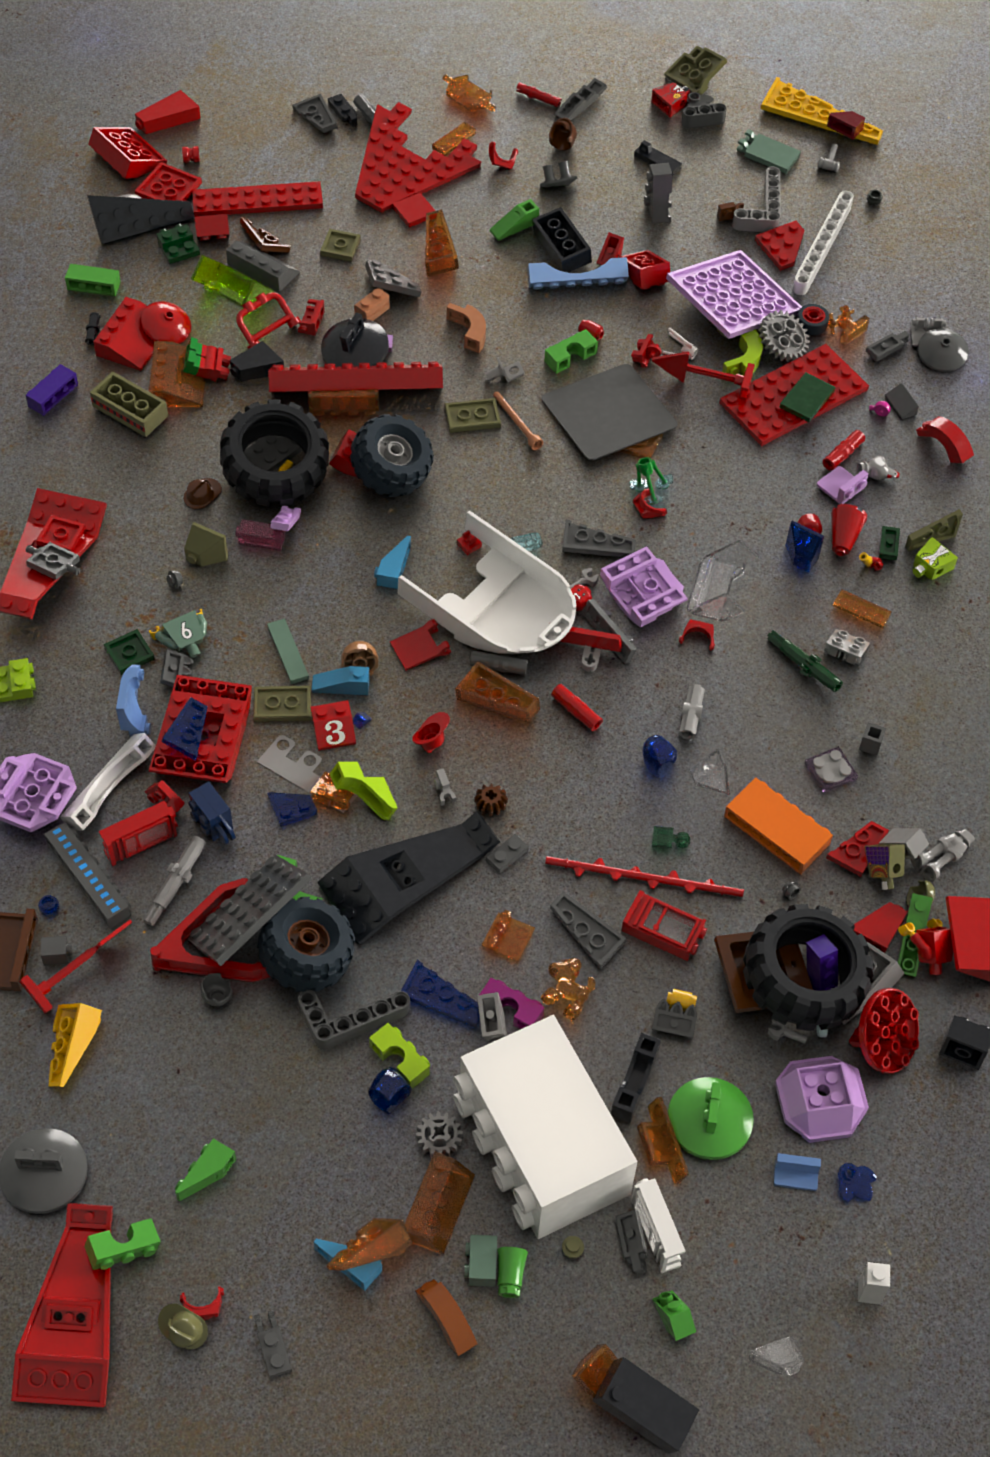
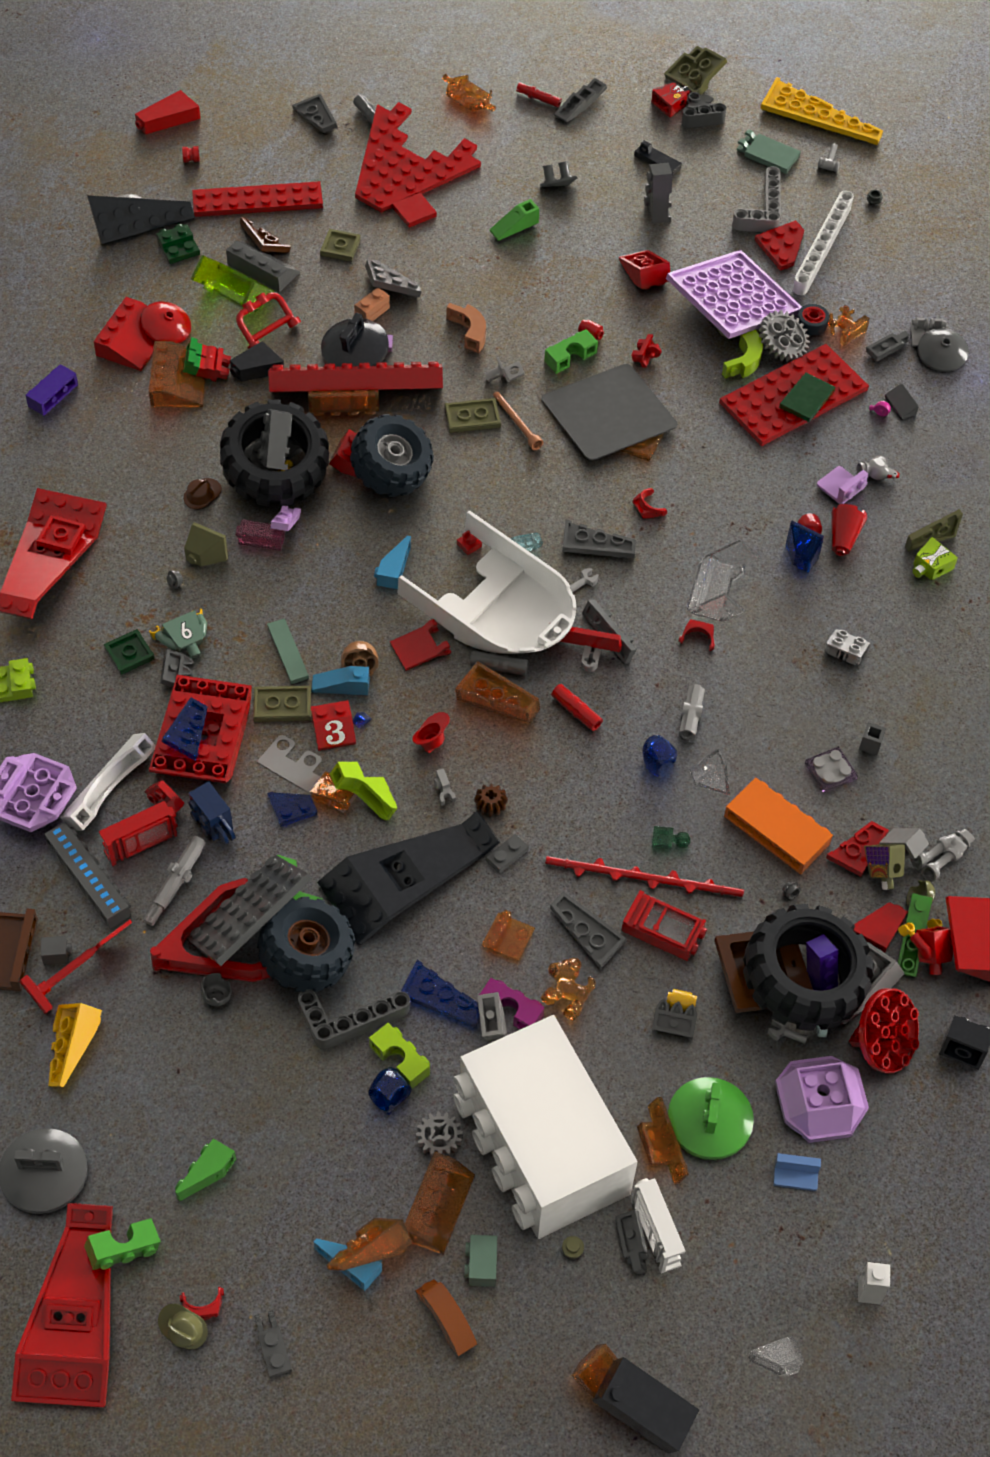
(48, 905): clear blue plate -> none
(52, 560): dark grey plate -> none
(92, 280): bright green brick -> none
(92, 328): black pin -> none
(125, 151): red slope -> none
(127, 705): medium blue slope -> none
(129, 404): olive brick -> none
(168, 184): red plate -> none
(212, 226): red slope -> none
(275, 439): none -> dark grey wedge
(312, 317): red hinge -> none
(343, 109): black hinge -> none
(439, 245): clear orange wedge -> none
(453, 138): clear orange plate -> none
(497, 161): red helmet -> none
(510, 1271): bright green plant -> none
(544, 275): light blue arch -> none
(562, 134): reddish brown piece -> none
(562, 240): black brick -> none
(582, 595): red head -> none
(611, 249): red slope -> none
(636, 1077): black arch -> none
(642, 586): lavender slope -> none
(645, 467): plant -> none
(674, 1315): bright green slope -> none
(678, 364): red piece -> none
(687, 347): white plant -> none
(726, 210): reddish brown plate -> none
(809, 664): dark green piece -> none
(843, 450): red axle -> none
(846, 123): dark red slope -> none
(856, 1185): clear blue plate -> none
(862, 608): clear orange plate -> none
(871, 561): arm -> none
(889, 543): dark green plate -> none
(950, 437): red arch -> none

